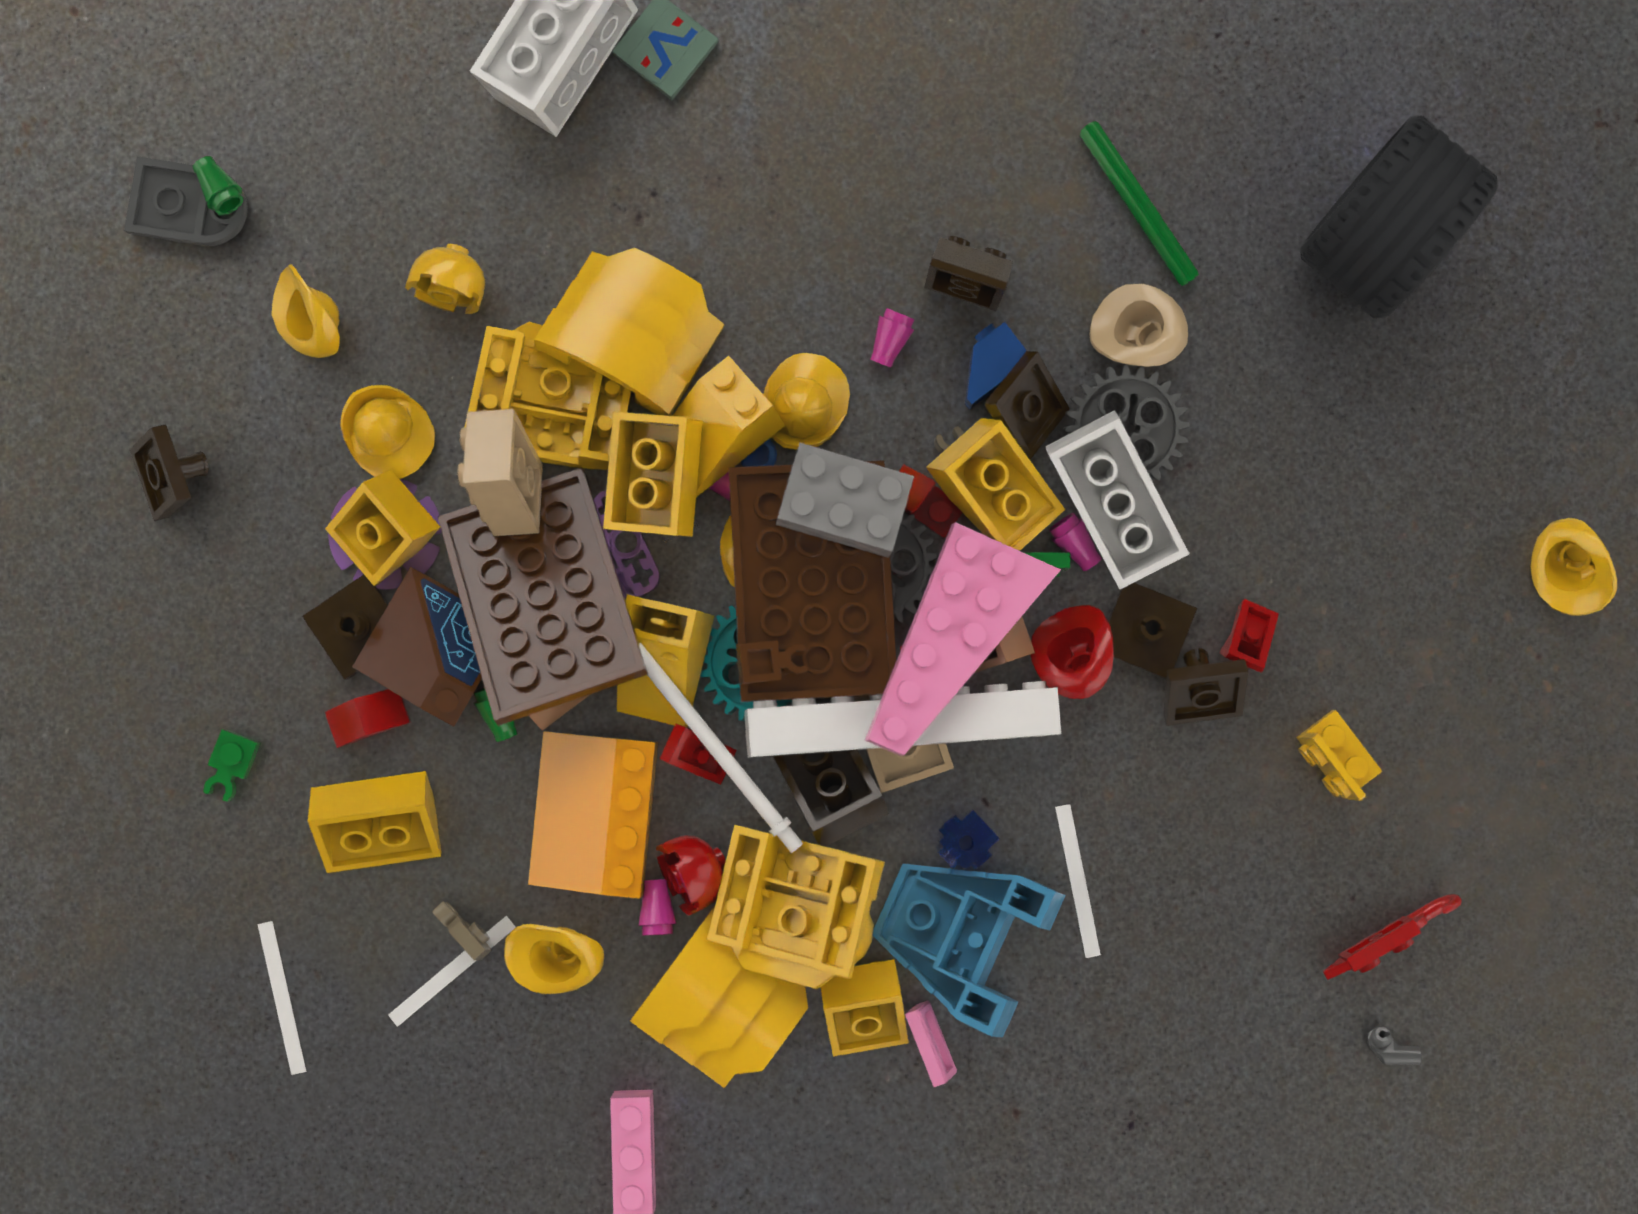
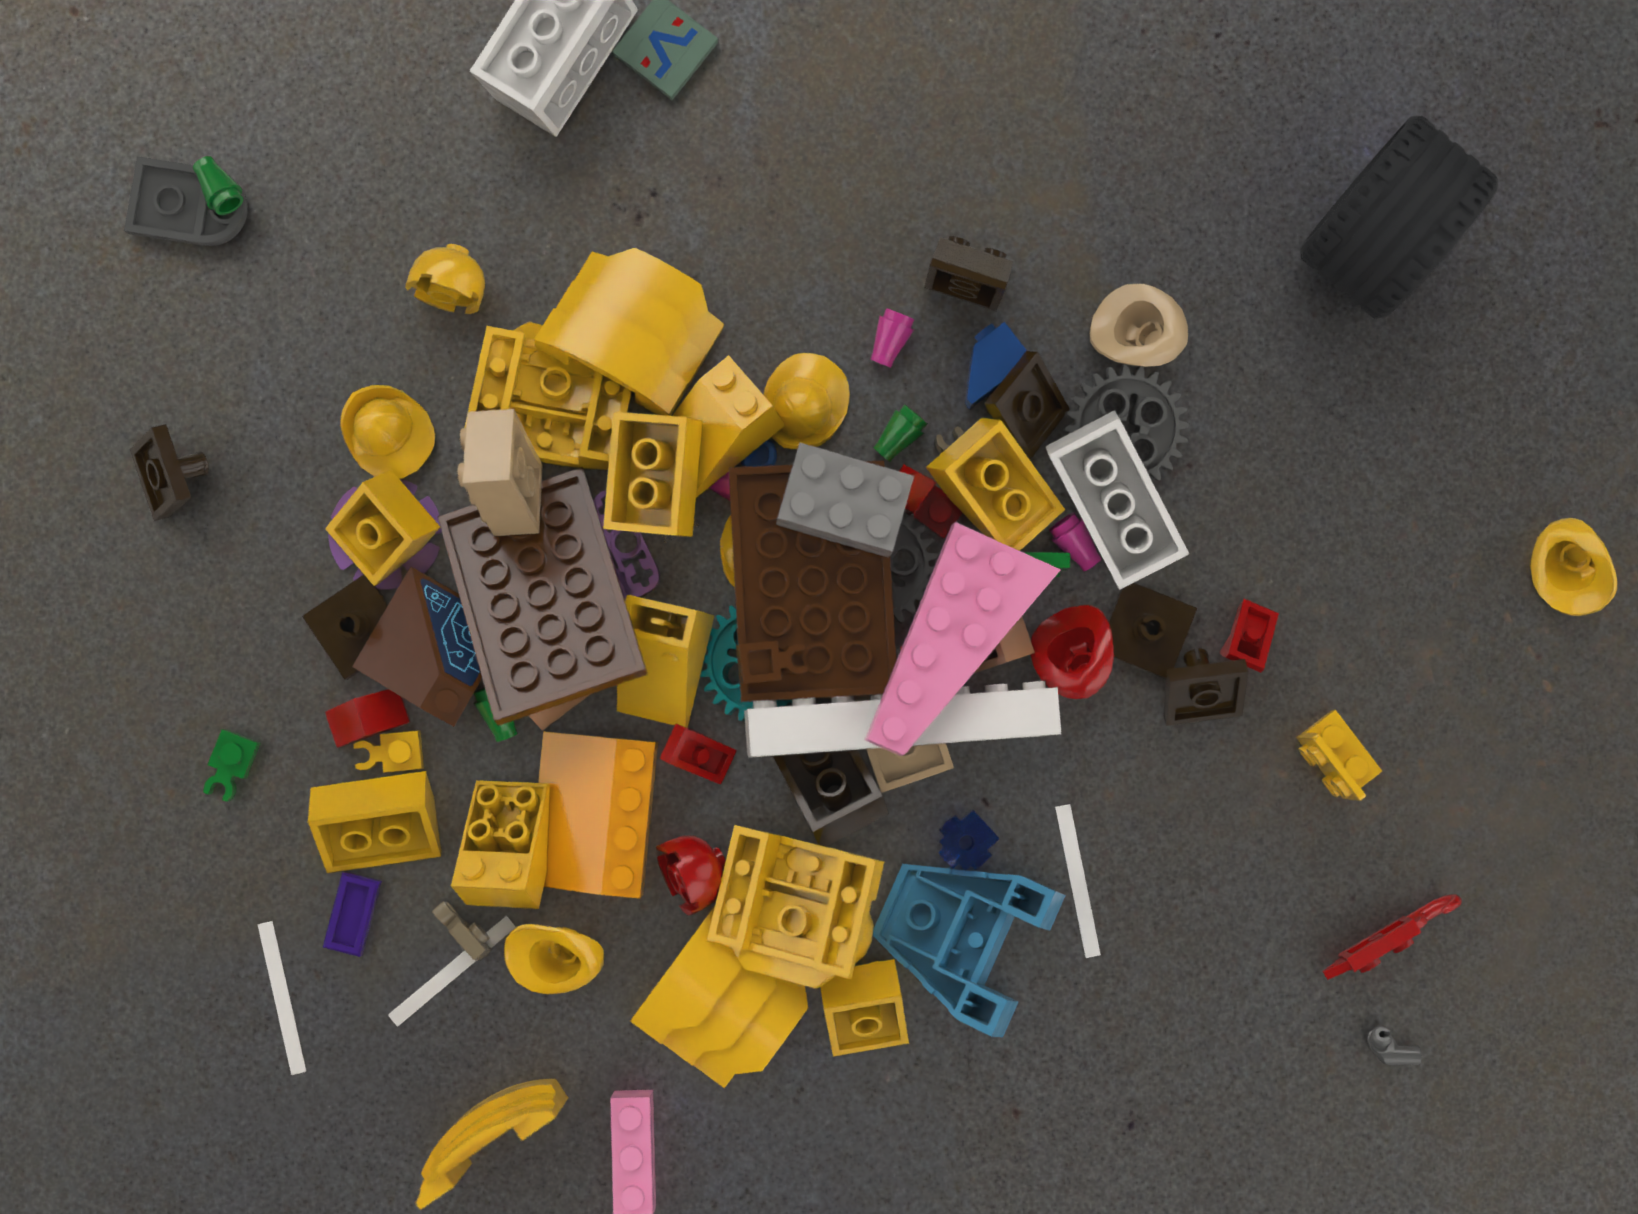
(305, 316): yellow hat -> none
(352, 914): none -> dark purple tile
(397, 752): none -> yellow plate
(504, 845): none -> yellow slope
(521, 1106): none -> yellow slope
(656, 909): dark pink cone -> none
(778, 824): white bar -> none
(900, 432): none -> green cone
(931, 1043): bright pink tile -> none
(1138, 203): green axle -> none

